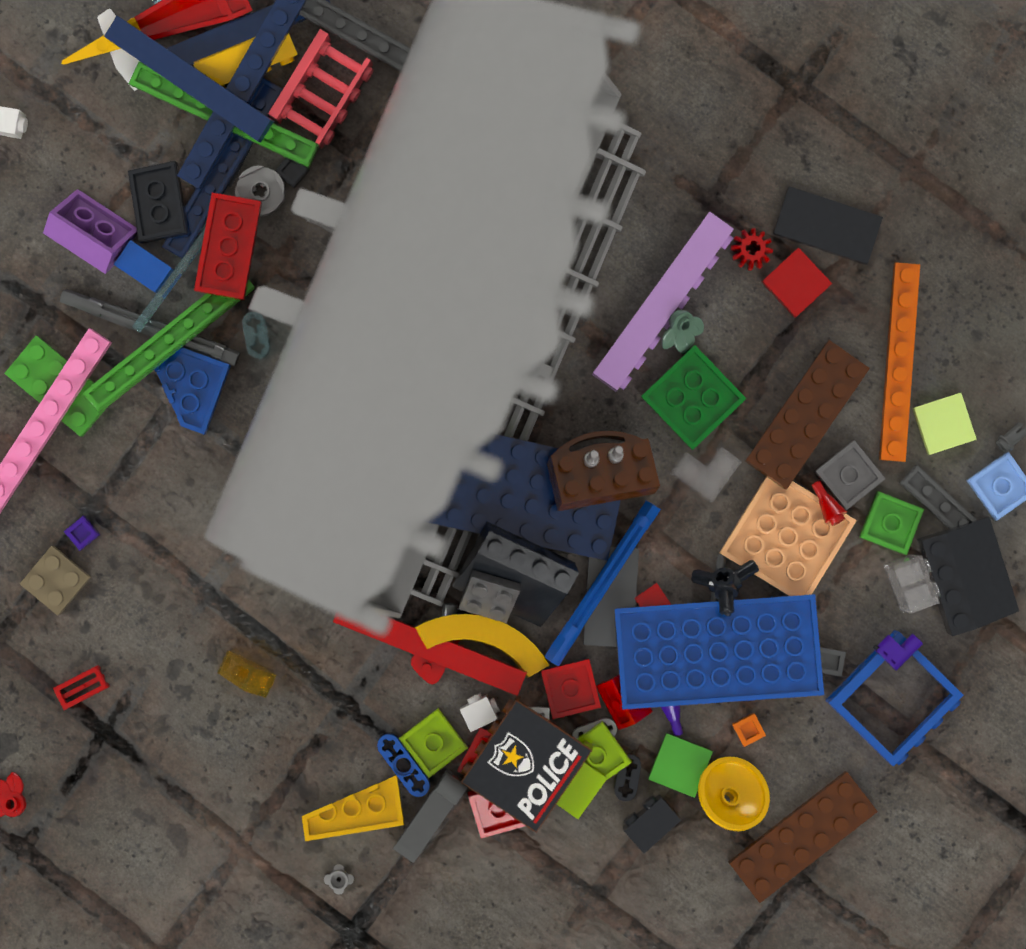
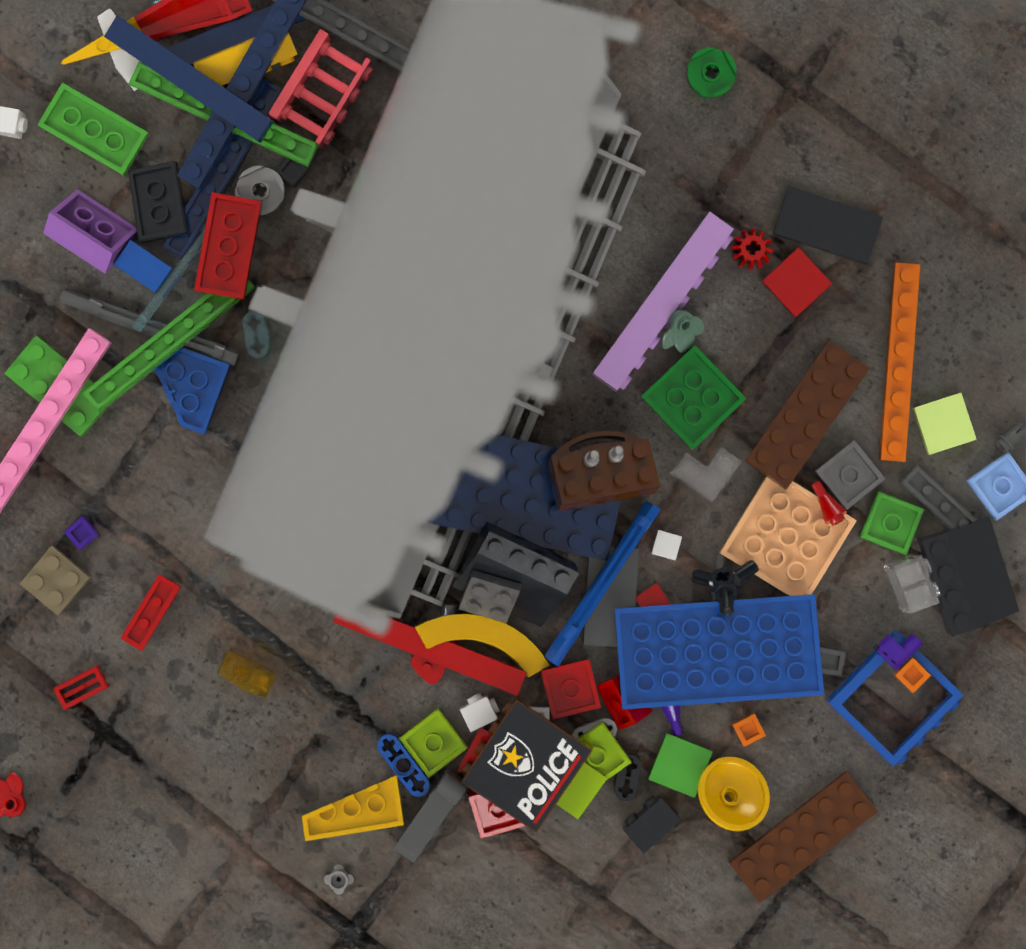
(93, 129): none -> bright green plate
(150, 612): none -> red plate
(666, 545): none -> white tile
(715, 59): none -> green plate
(911, 674): none -> orange plate

